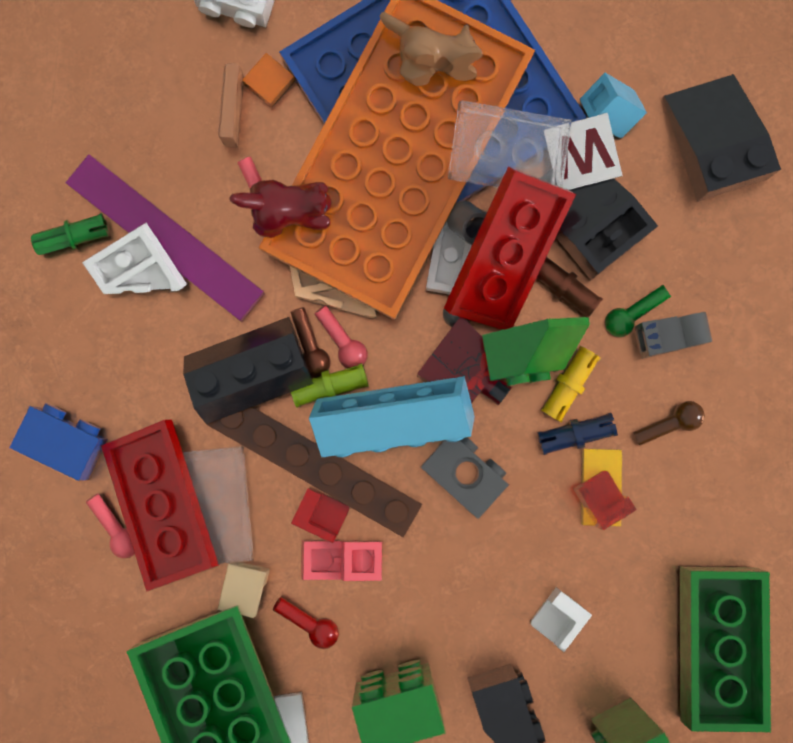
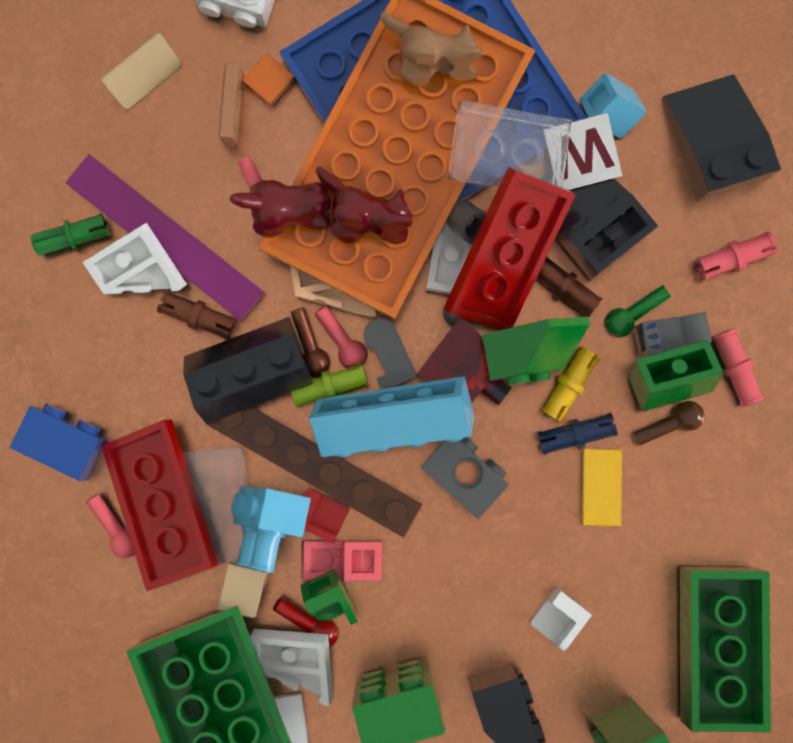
(142, 71): none -> tan slope
(196, 315): none -> copper pin
(265, 519): none -> medium azure brick
(296, 660): none -> white wing
(327, 598): none -> green panel
(360, 212): none -> dark red animal
(384, 340): none -> dark grey leg
(604, 500): clear red panel -> none
(675, 375): none -> green brick
(736, 255): none -> coral pin
(738, 367): none -> coral pin

